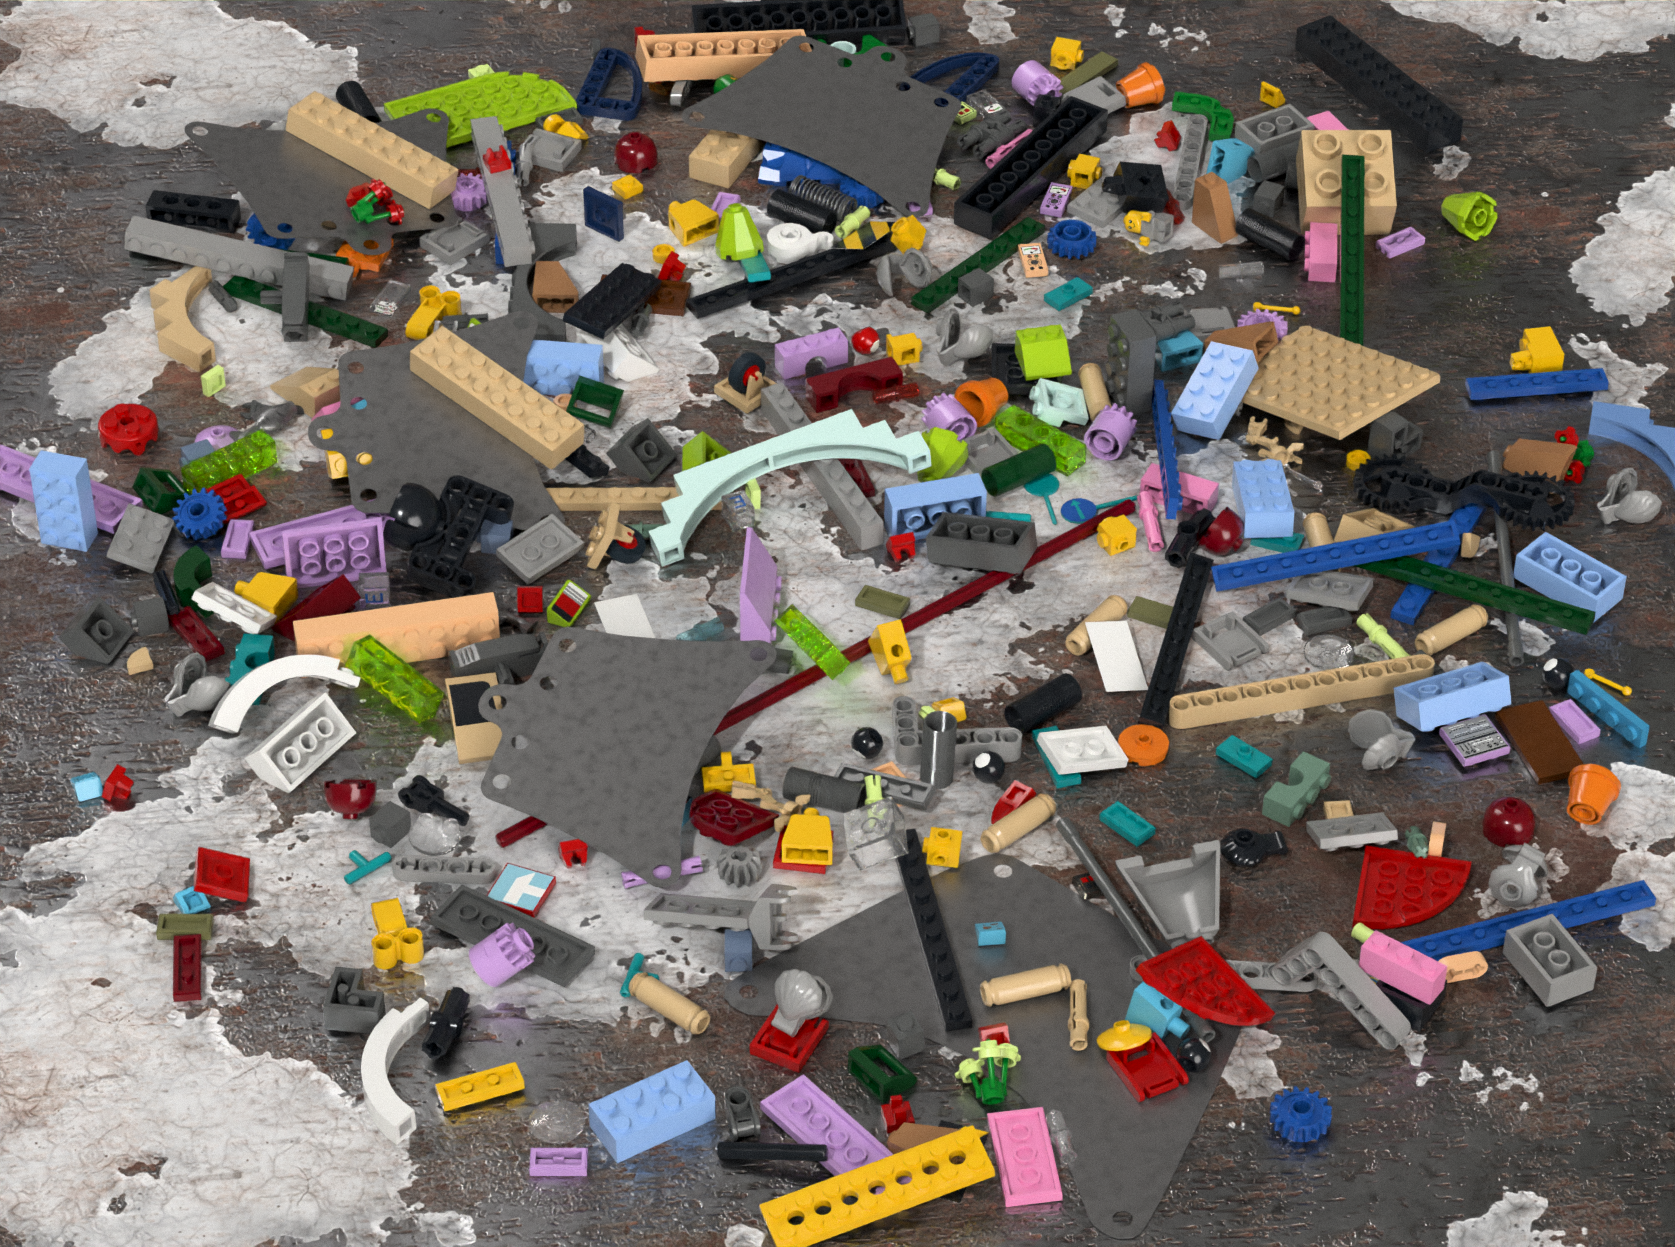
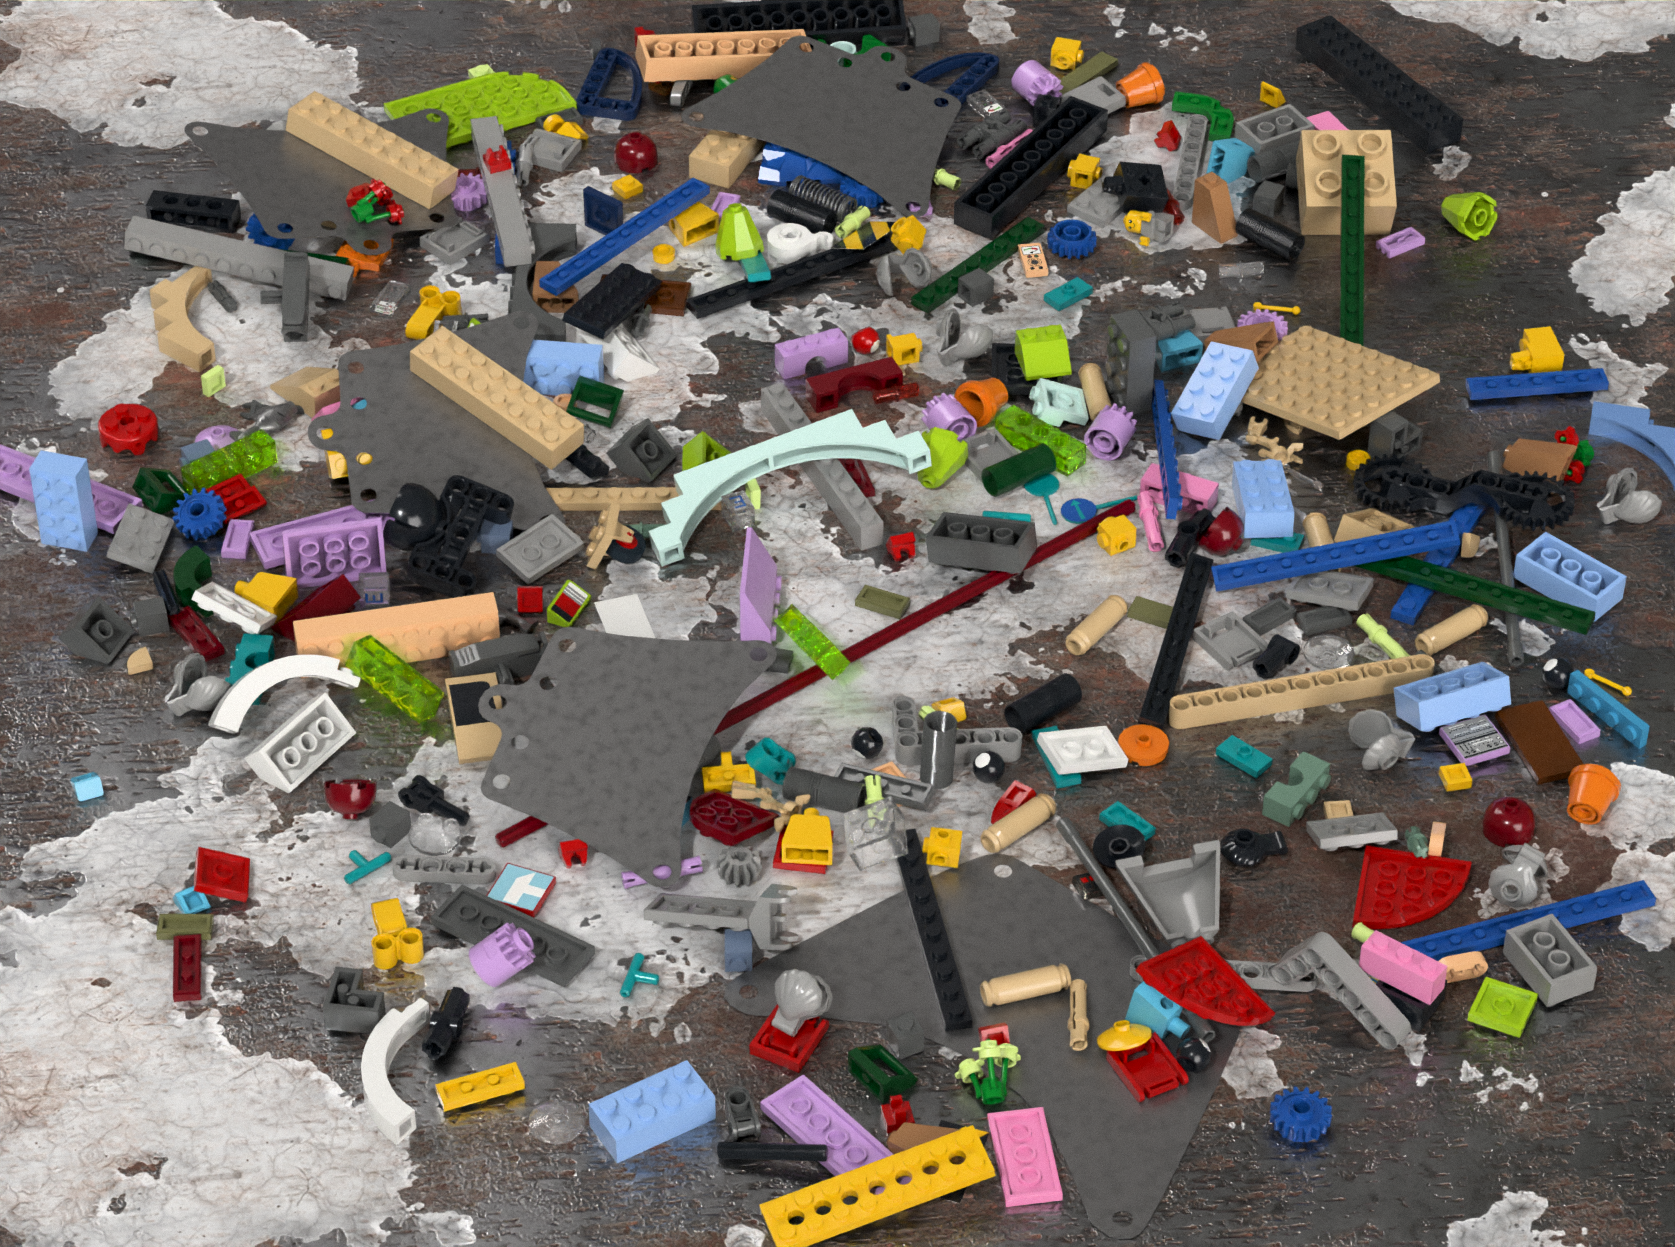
(117, 784): red tile -> none
(318, 315): dark green plate -> none
(354, 98): black piece -> none
(558, 1161): lavender tile -> none
(624, 236): none -> blue plate
(669, 1003): tan axle -> none
(670, 268): red tile -> none
(702, 631): clear light blue axle -> none
(744, 382): plate -> none
(769, 759): none -> teal piece
(891, 650): yellow torso -> none
(920, 505): light blue brick -> none
(965, 114): yellowish green tile -> none
(990, 933): medium azure slope -> none
(1056, 199): lavender tile -> none
(1061, 1136): clear axle -> none
(1115, 839): none -> black dish
(1116, 656): white sticker -> none
(1278, 652): none -> black piece
(1321, 252): bright pink brick -> none
(1455, 777): none -> yellow plate
(1502, 1007): none -> lime plate

